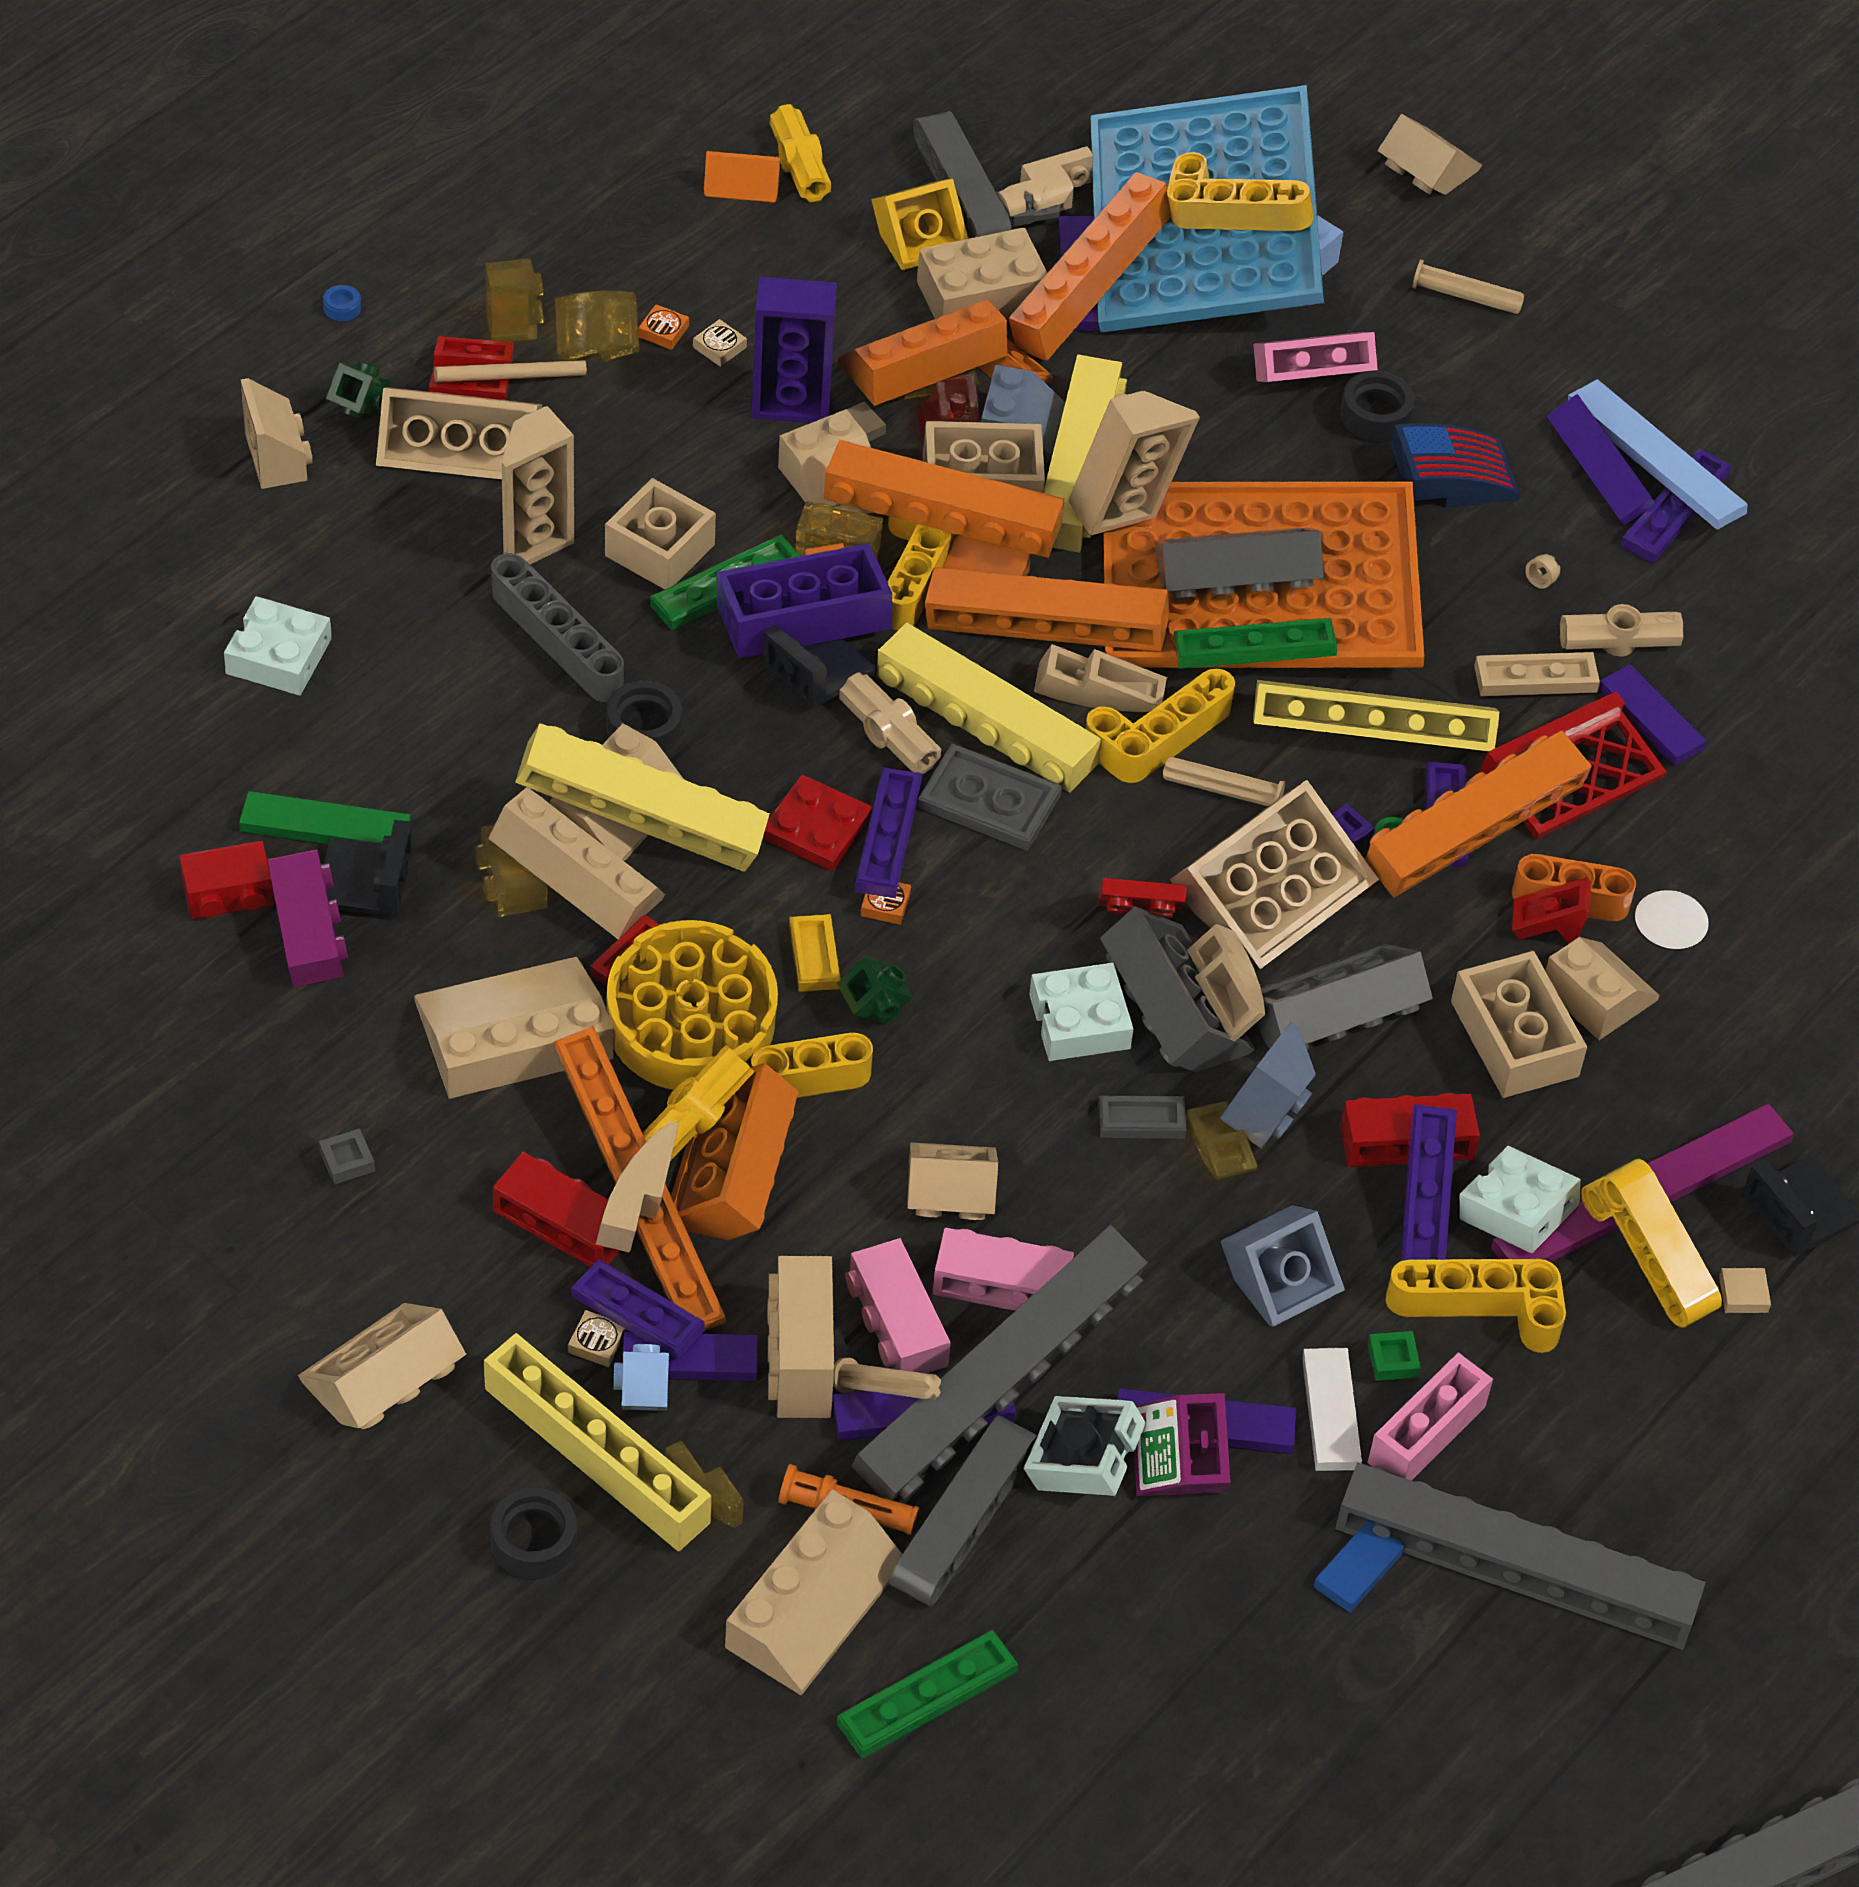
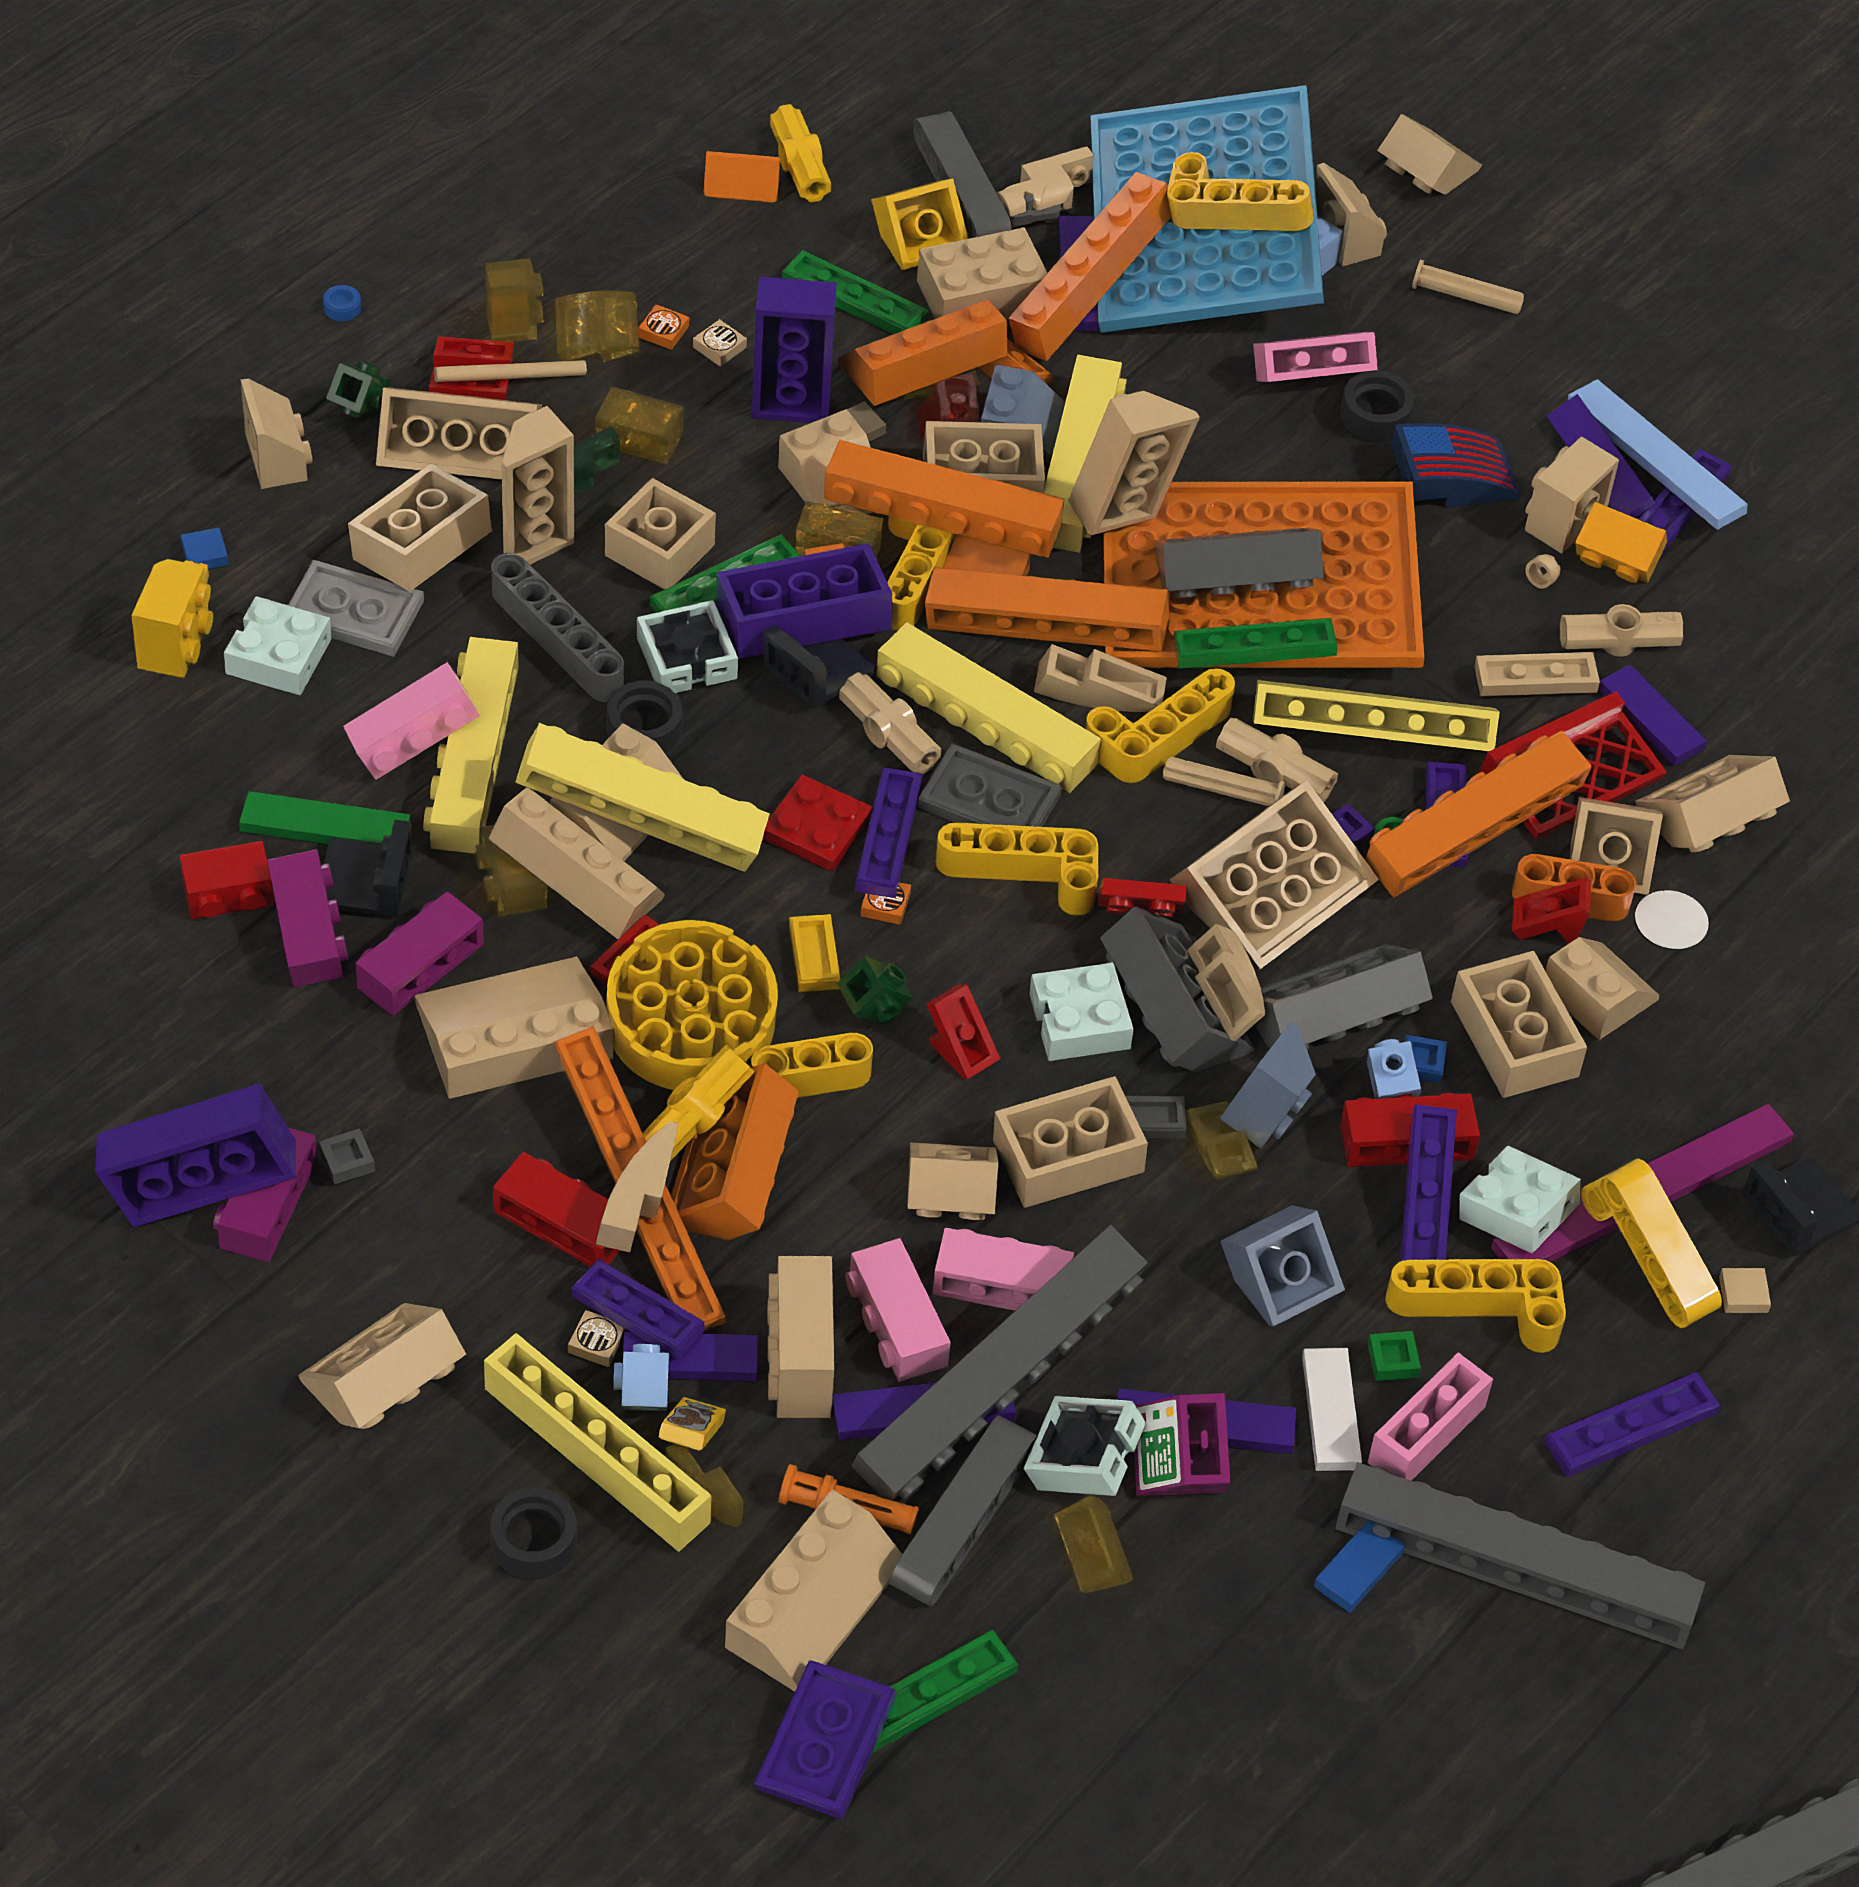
(172, 617): none -> yellow hinge
(196, 1155): none -> dark purple brick
(205, 548): none -> blue tile
(256, 1220): none -> magenta brick
(359, 606): none -> light grey tile
(411, 721): none -> bright pink brick
(419, 953): none -> magenta brick
(420, 527): none -> tan brick
(473, 752): none -> light yellow brick
(593, 456): none -> clear green slope
(645, 424): none -> clear yellow brick
(687, 646): none -> piece
(692, 1423): none -> yellow tile
(825, 1739): none -> dark purple tile
(852, 1376): tan axle -> none
(859, 295): none -> green tile
(961, 1032): none -> red slope
(1024, 855): none -> yellow beam
(1070, 1141): none -> tan brick
(1093, 1545): none -> clear yellow slope
(1275, 758): none -> tan piece
(1350, 211): none -> tan slope
(1393, 1070): none -> light blue brick
(1428, 1057): none -> blue tile
(1568, 491): none -> tan brick
(1617, 838): none -> tan slope
(1620, 543): none -> light orange brick
(1631, 1424): none -> dark purple tile
(1718, 800): none -> tan slope

